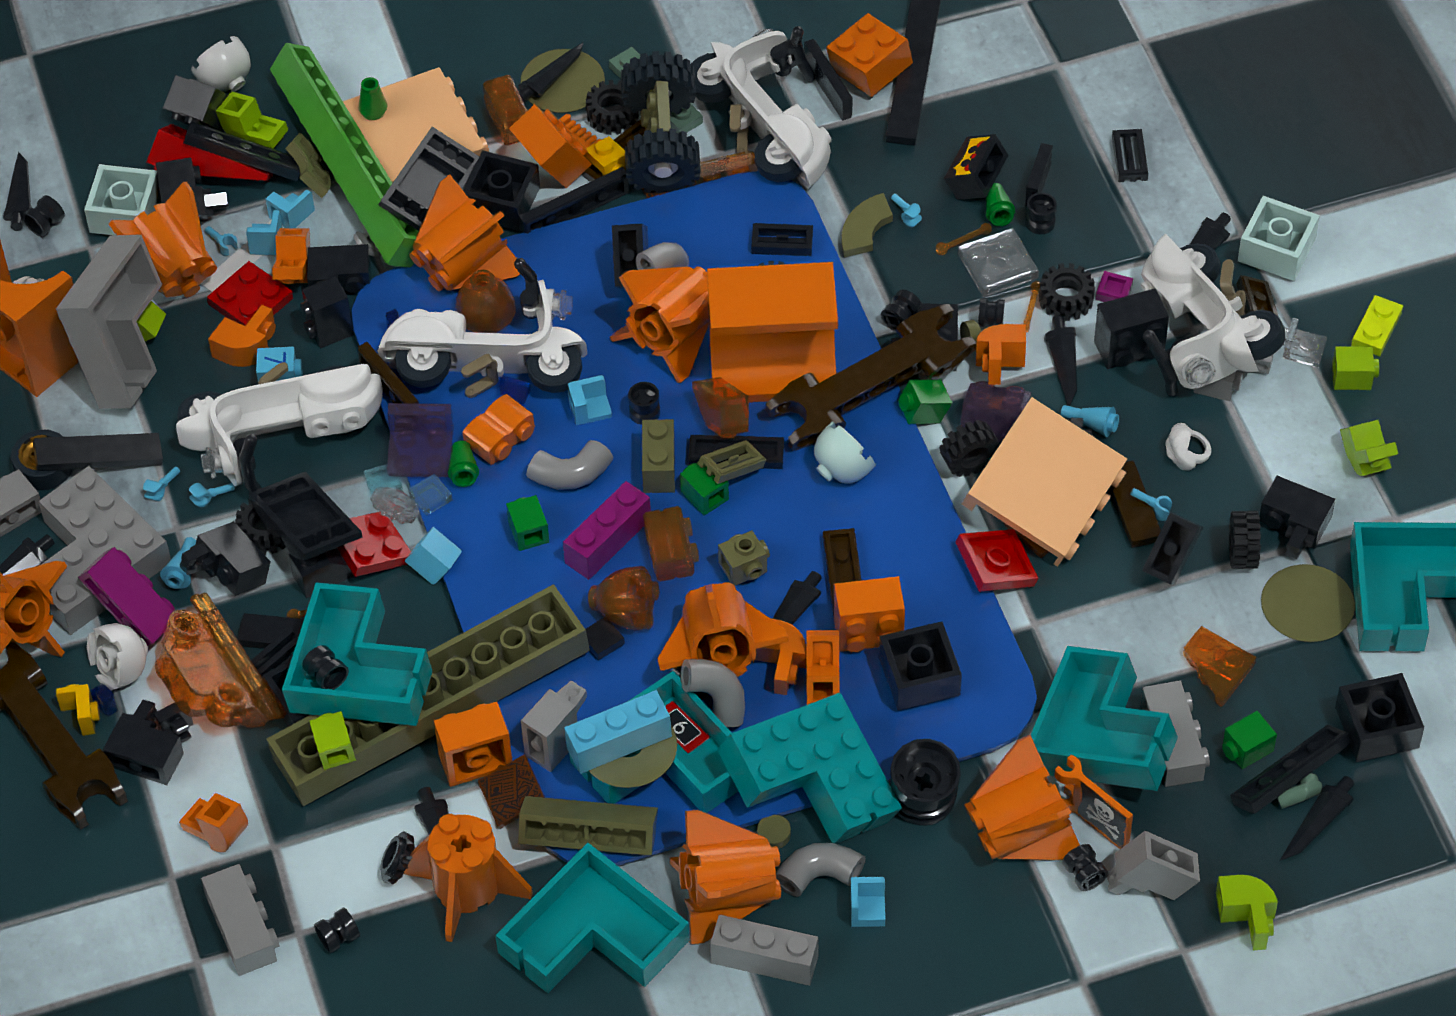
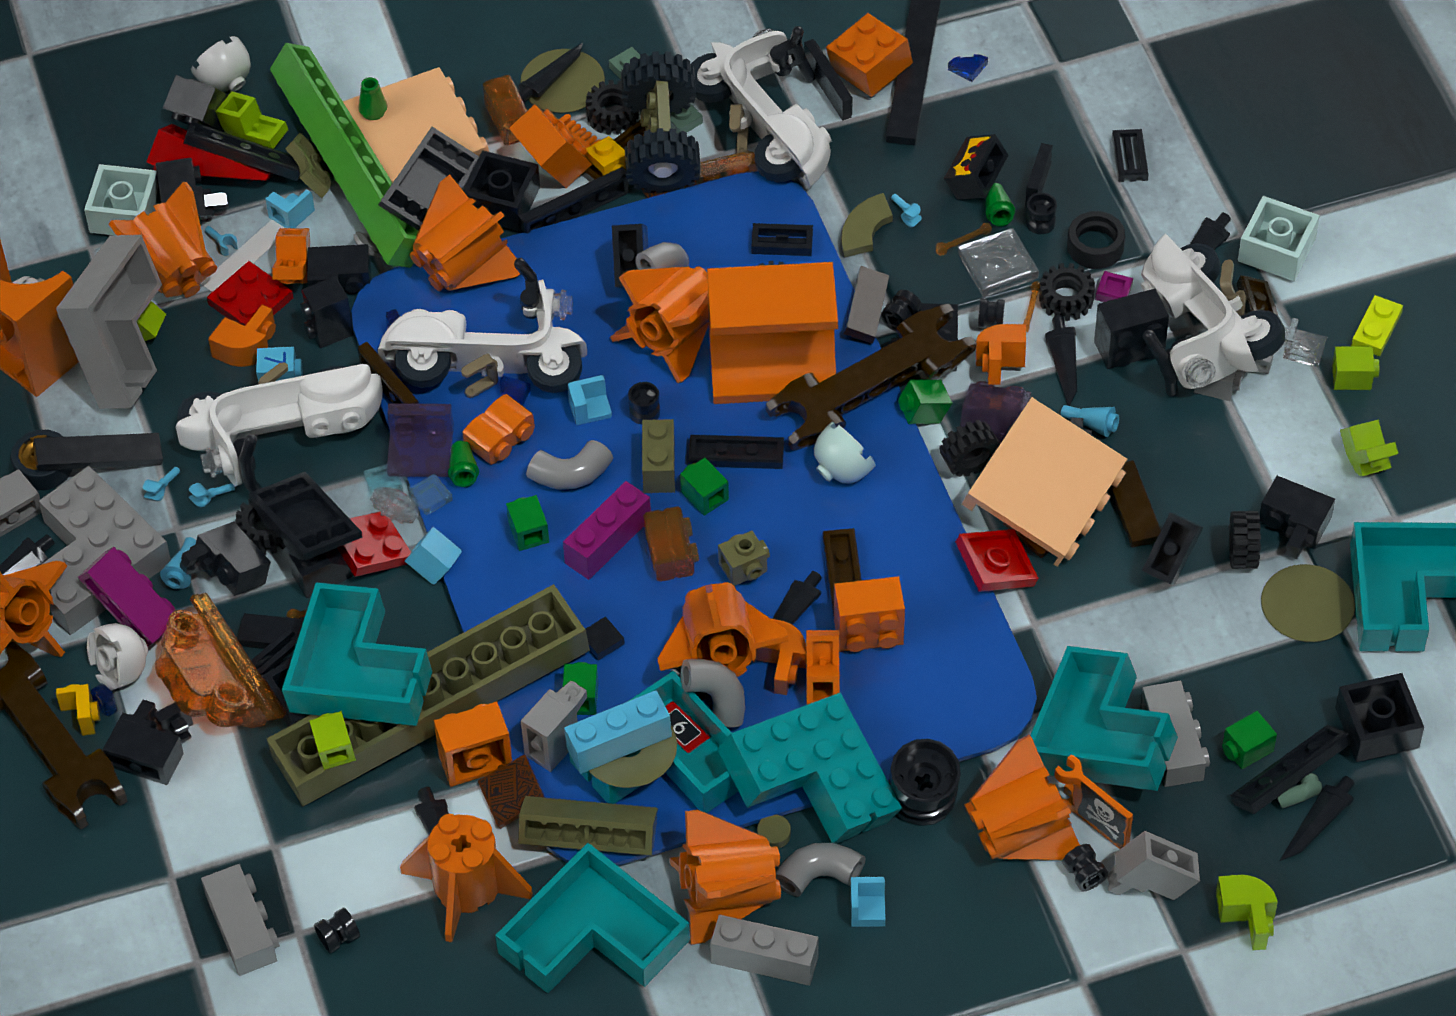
(19, 194): black bar -> none
(43, 215): black wheel -> none
(216, 821): orange brick -> none
(262, 237): medium azure panel -> none
(322, 664): black wheel -> none
(397, 857): black gear -> none
(485, 302): clear orange piece -> none
(587, 677): none -> green brick
(626, 598): clear orange piece -> none
(722, 406): clear orange slope -> none
(735, 465): olive tile -> none
(866, 304): none -> tile
(920, 665): black brick -> none
(968, 67): none -> clear blue tile
(970, 329): olive tile -> none
(1098, 257): none -> black tyre
(1161, 505): medium azure hand -> none
(1178, 444): white piece -> none
(1218, 663): clear orange wing -> none

